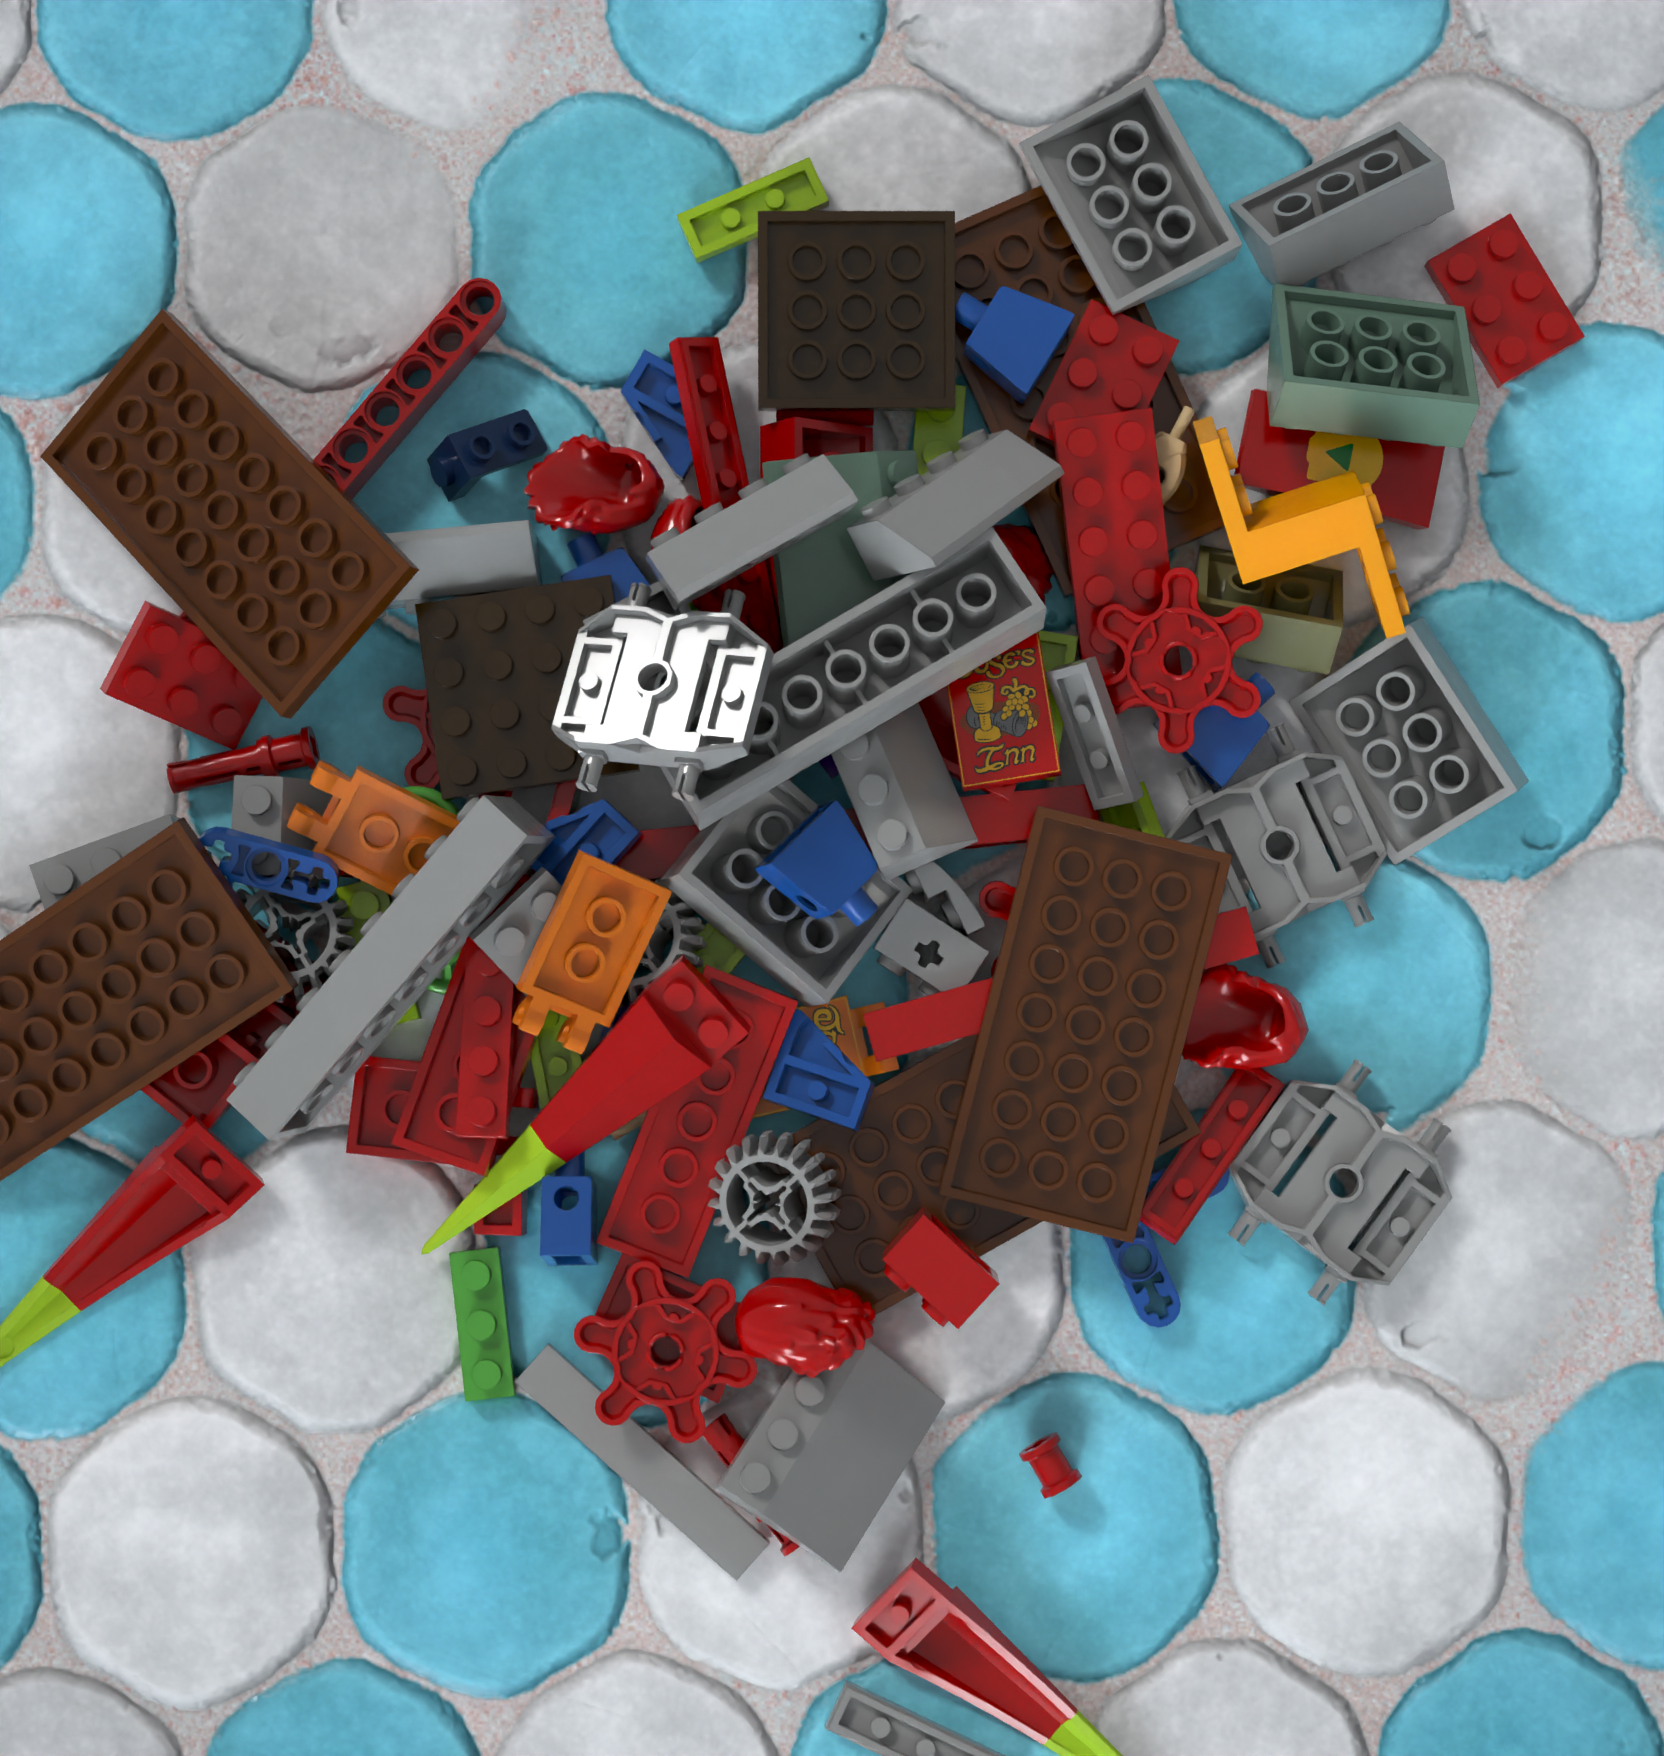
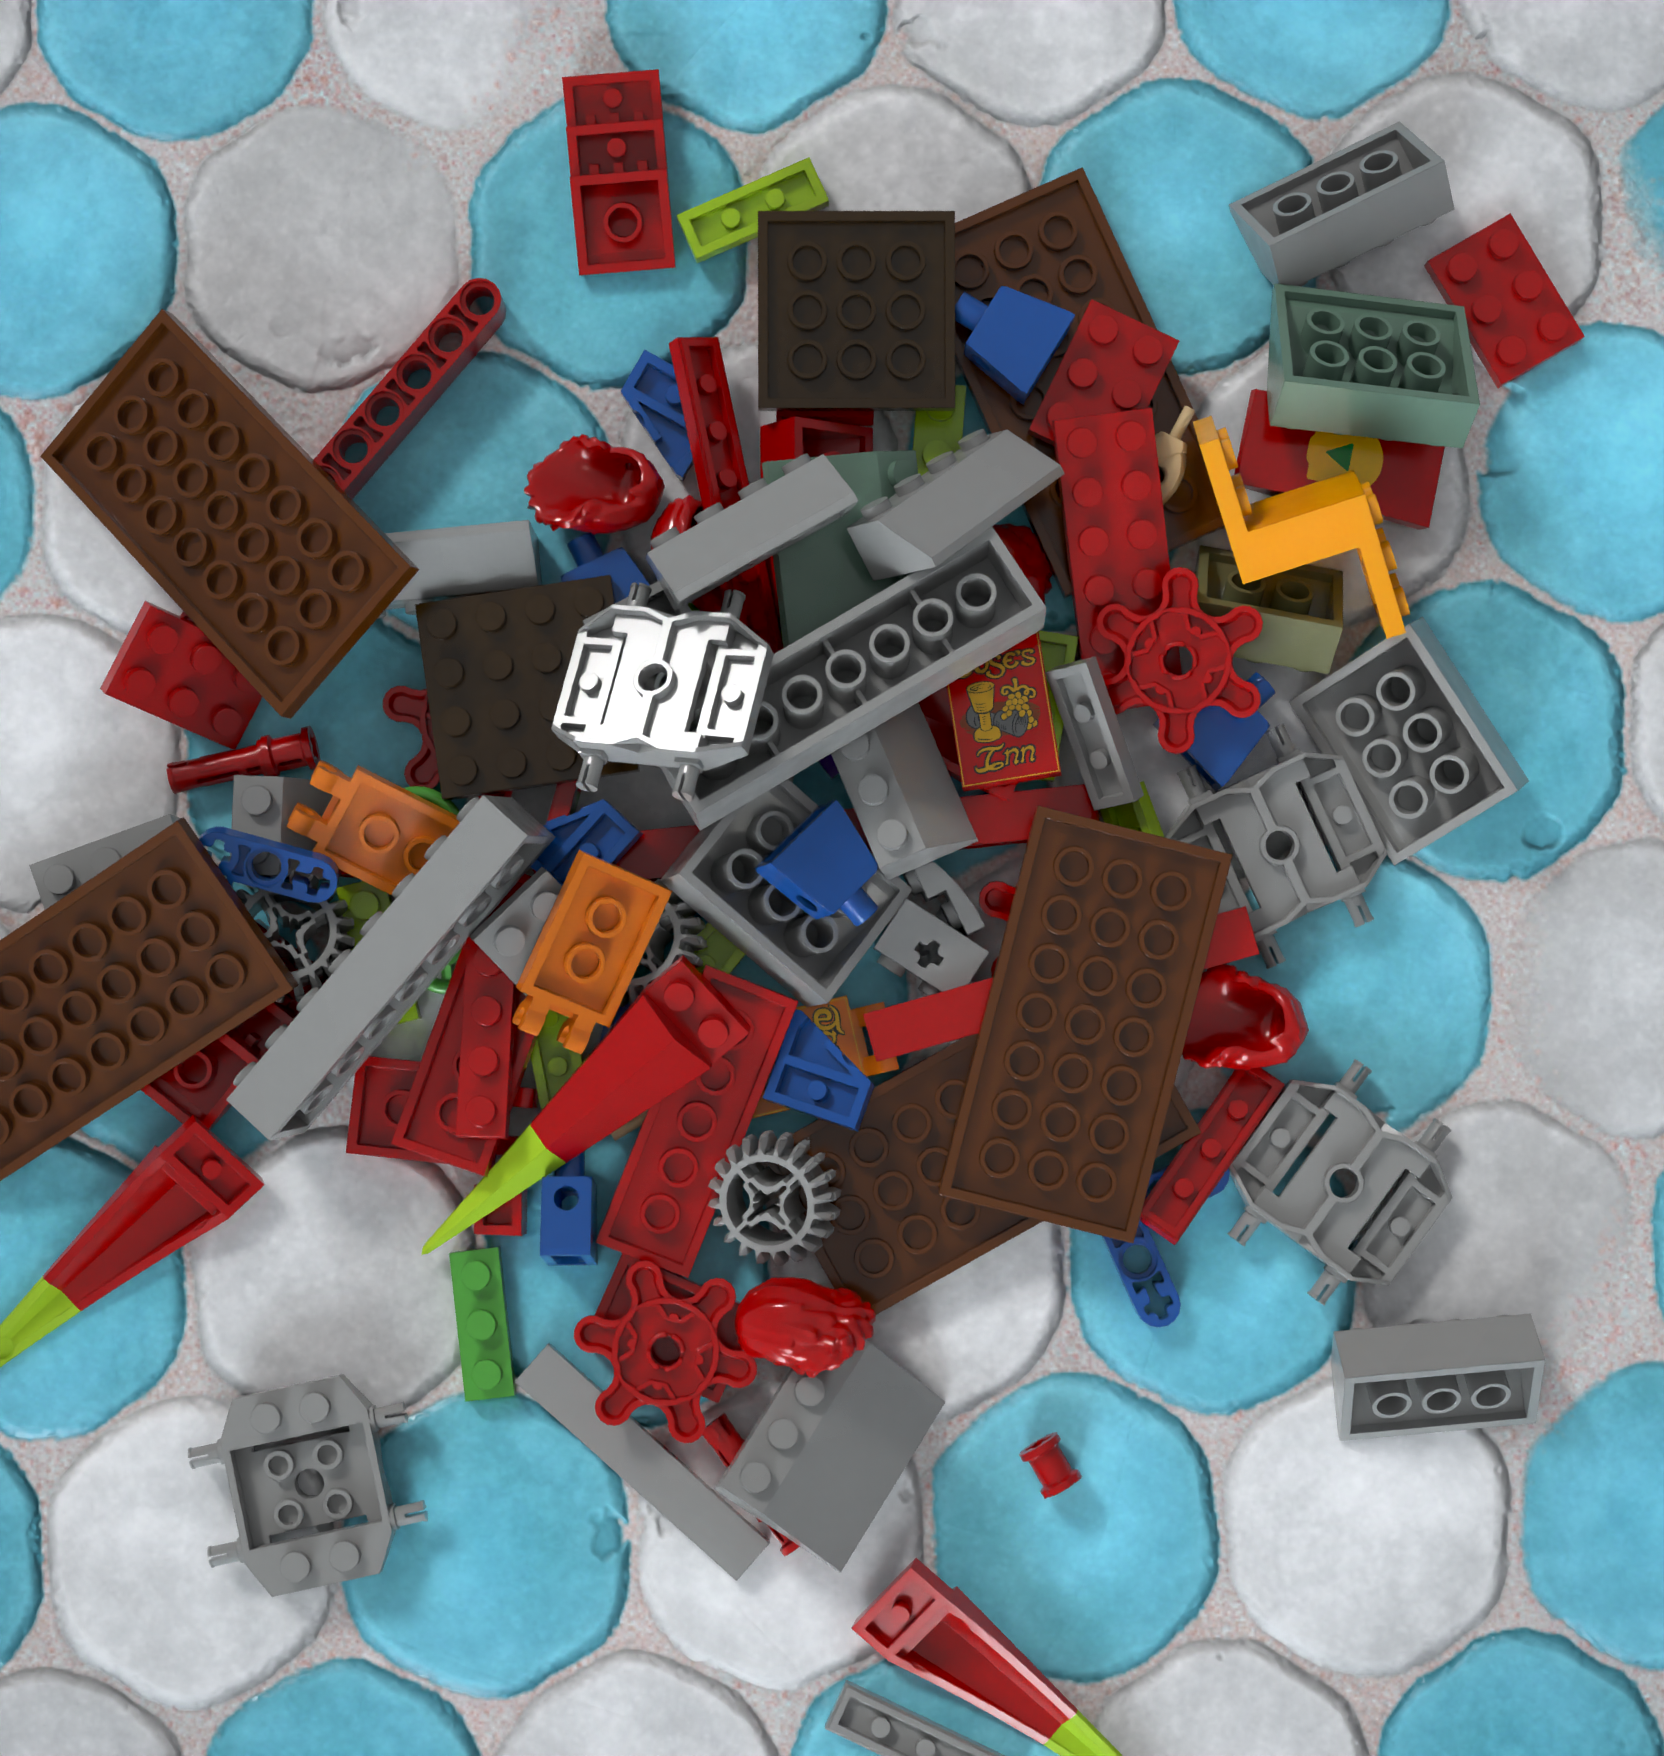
(268, 1491): none -> light grey piece
(484, 450): dark blue bracket -> none
(618, 172): none -> red slope
(939, 1269): red brick -> none
(1132, 196): light grey slope -> none
(1436, 1376): none -> light grey slope

